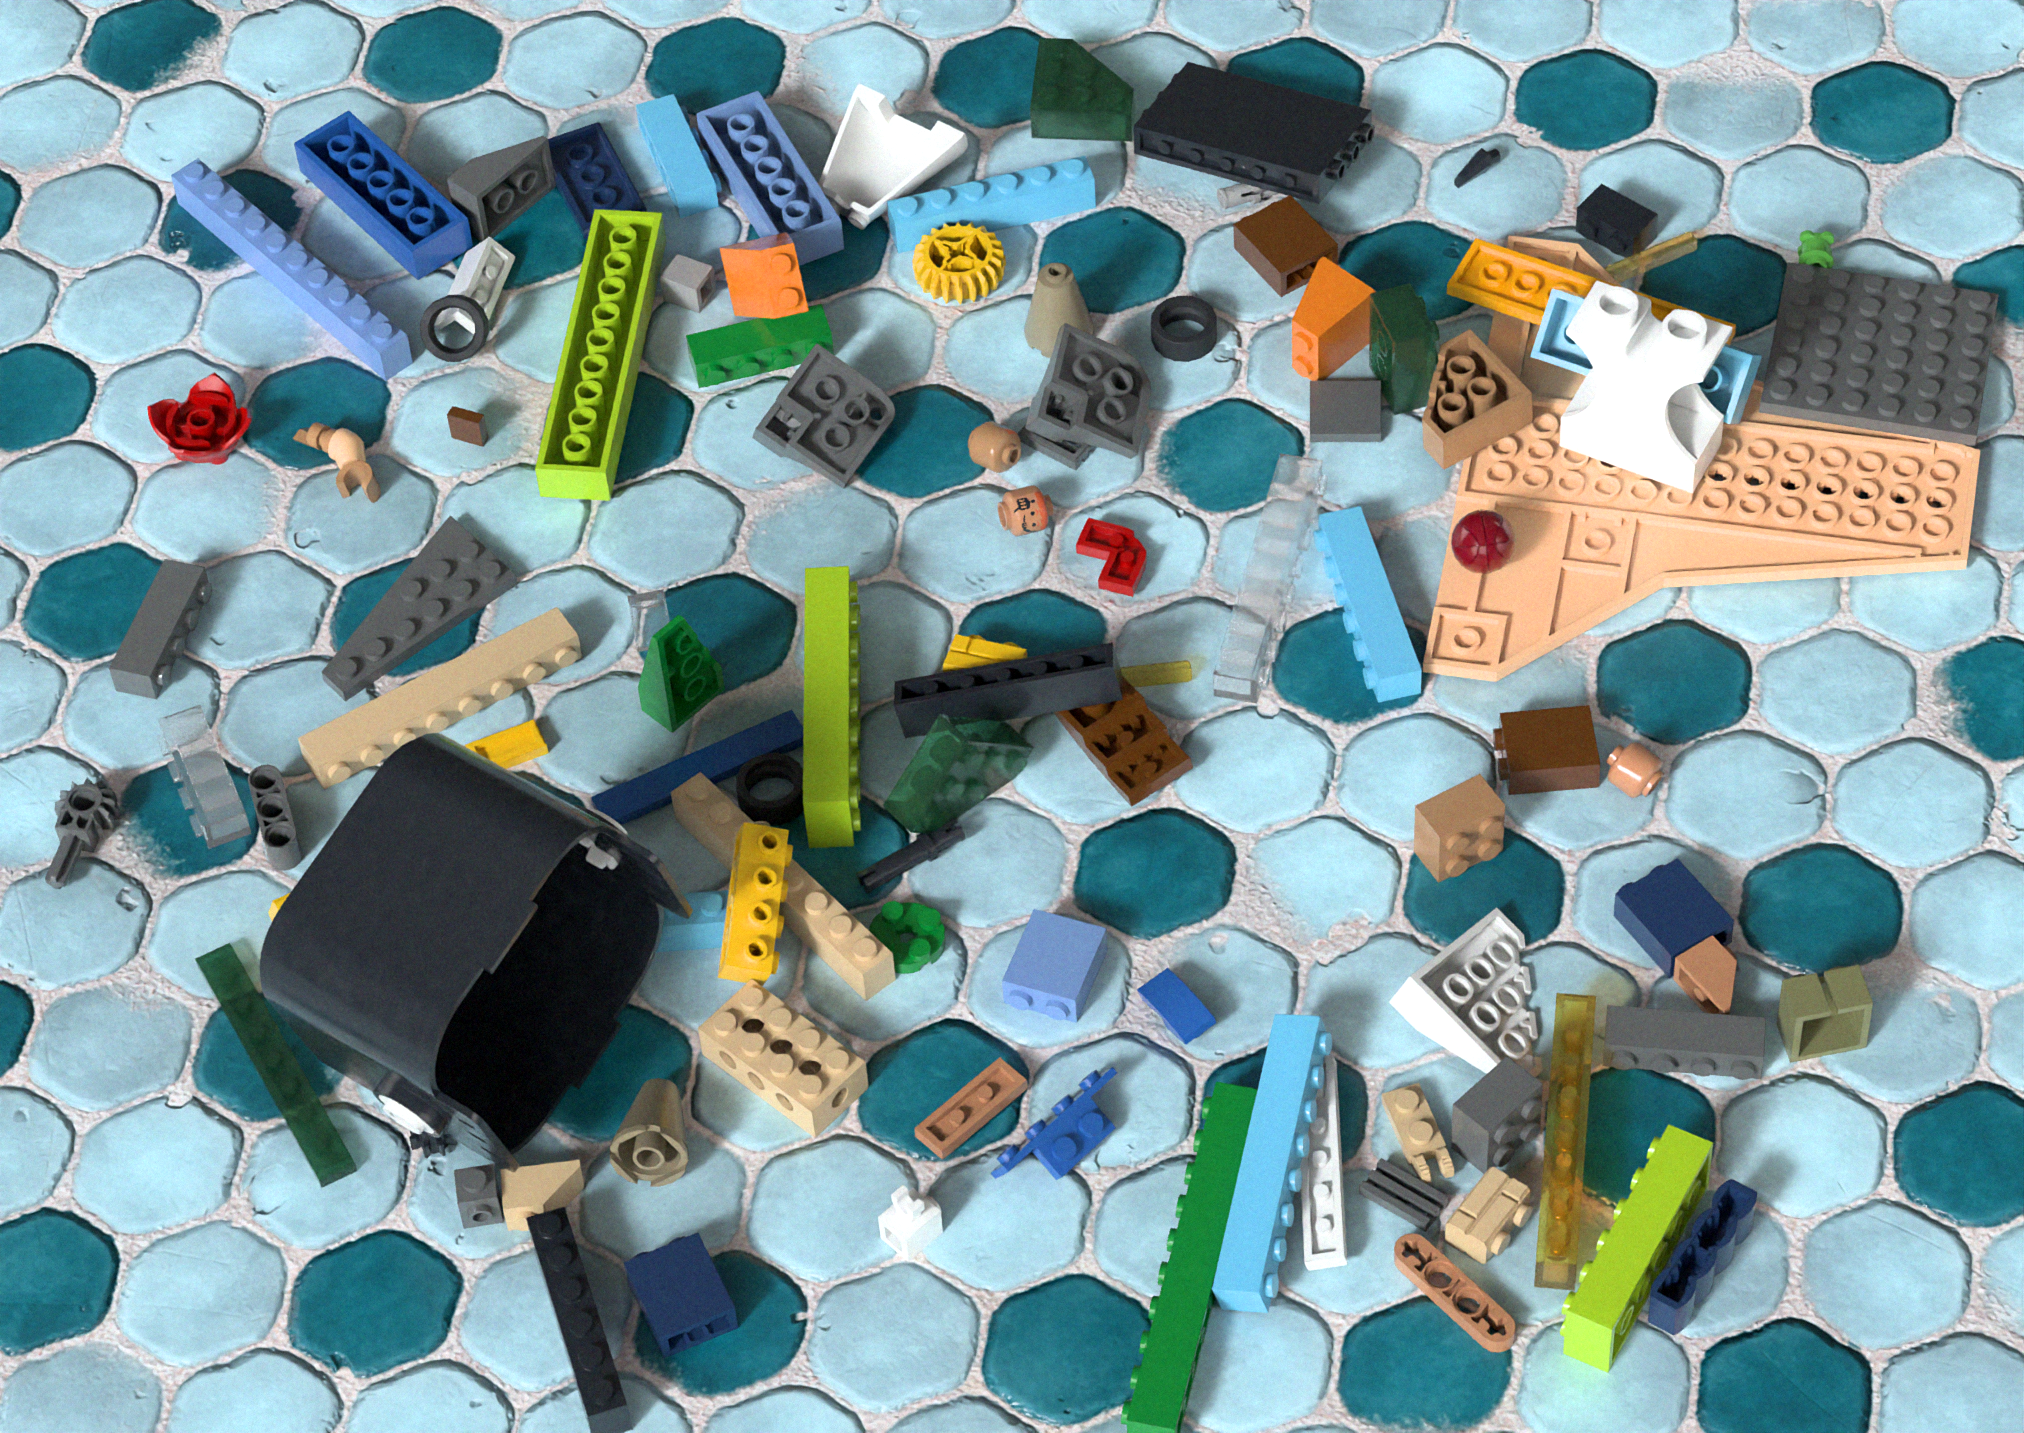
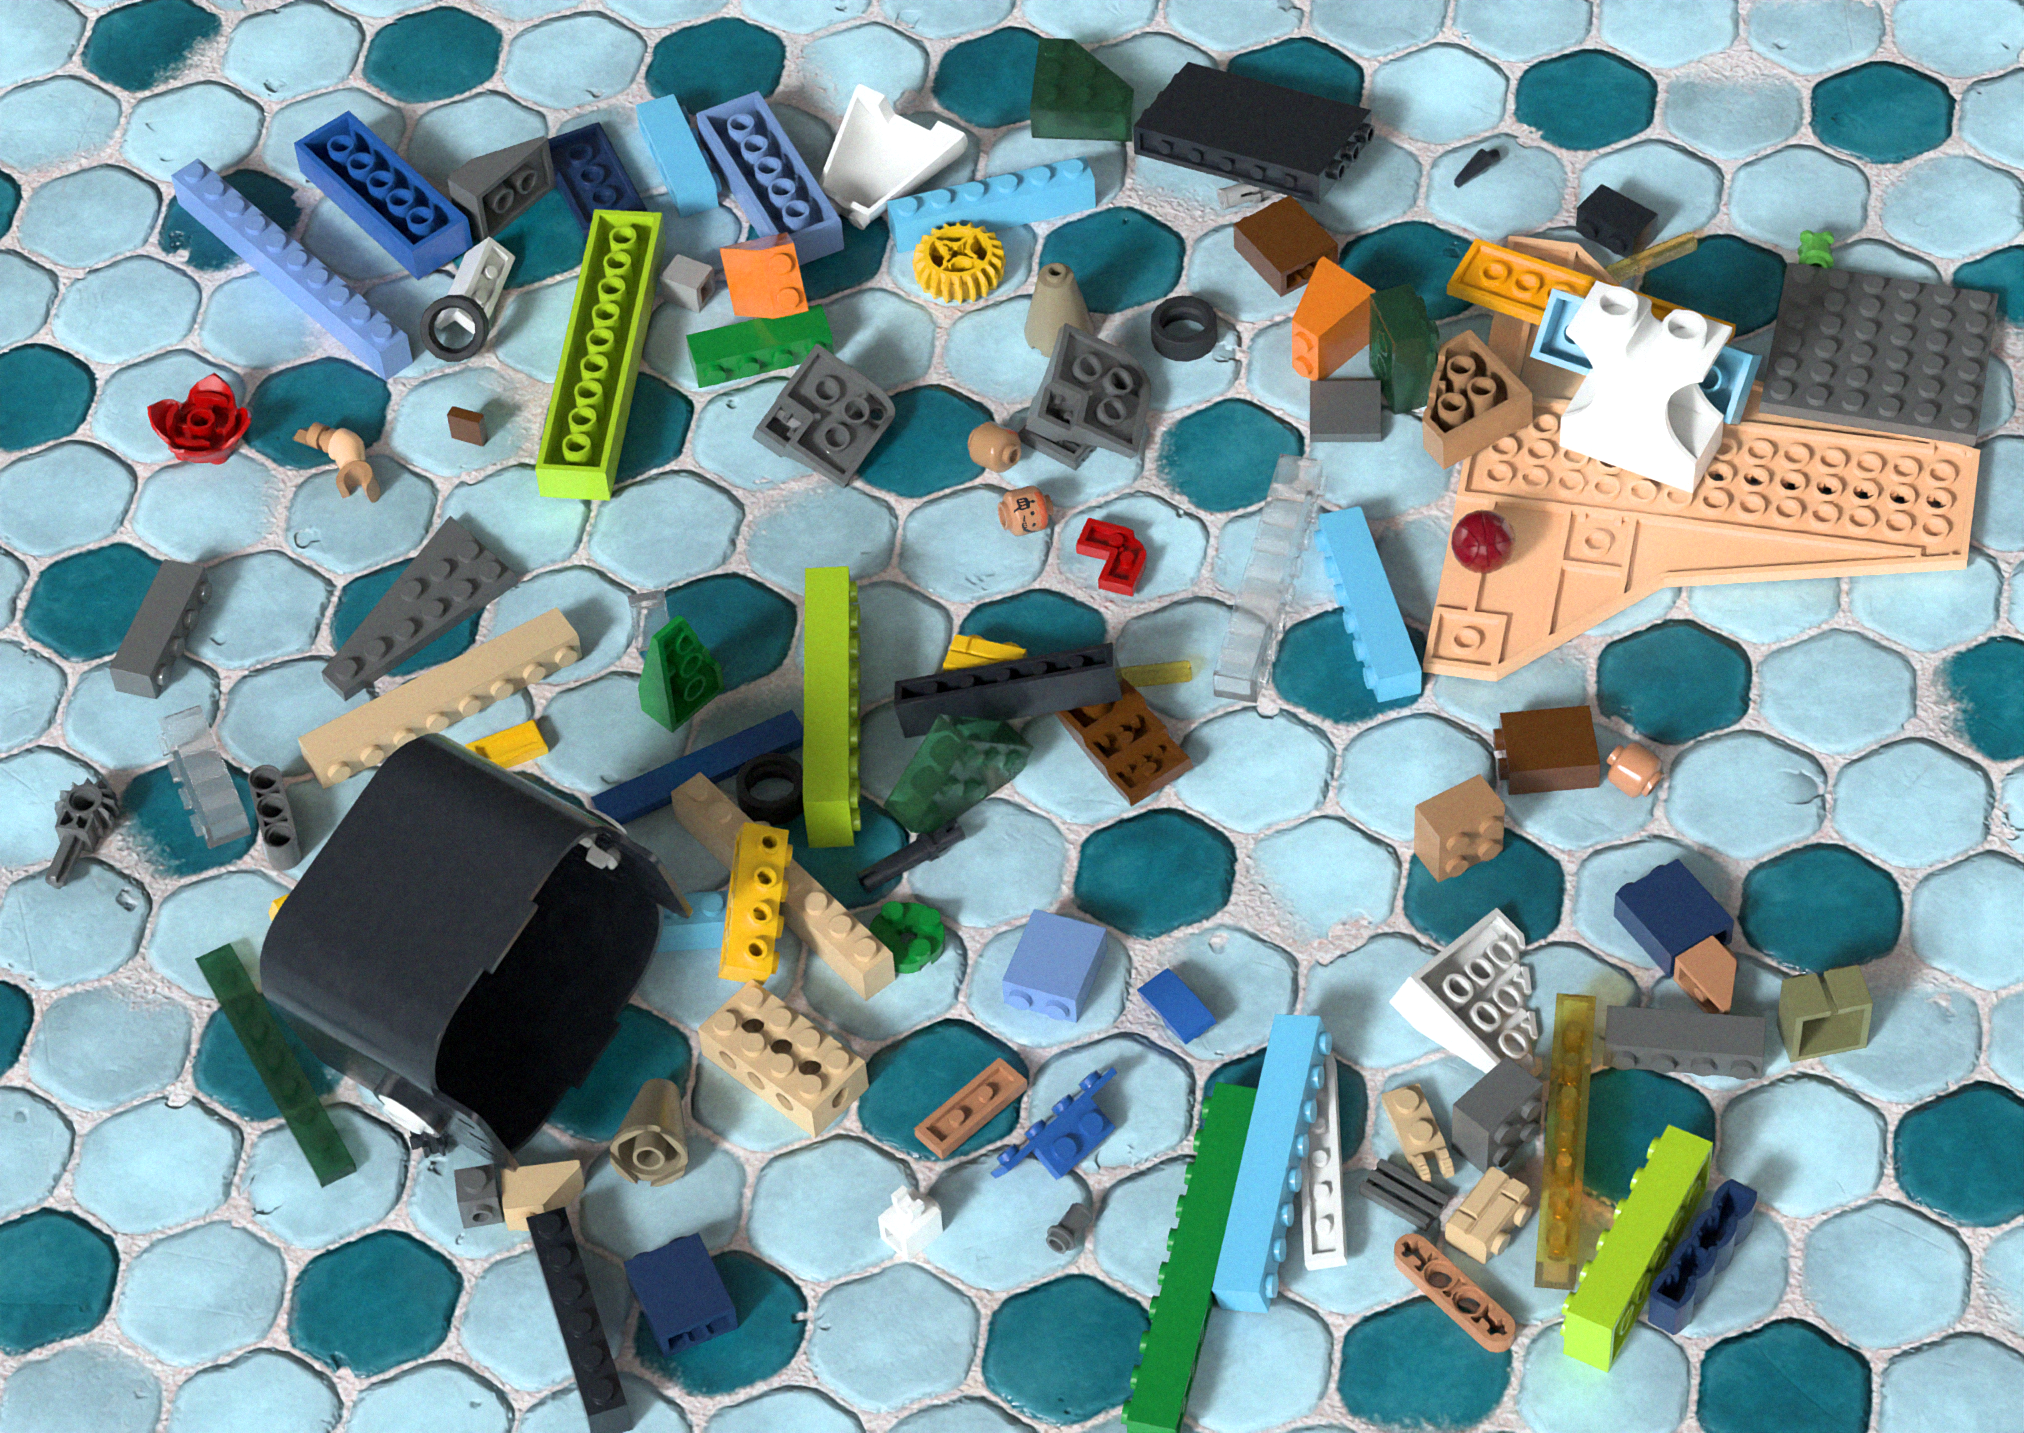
(1063, 1235): none -> dark grey pin

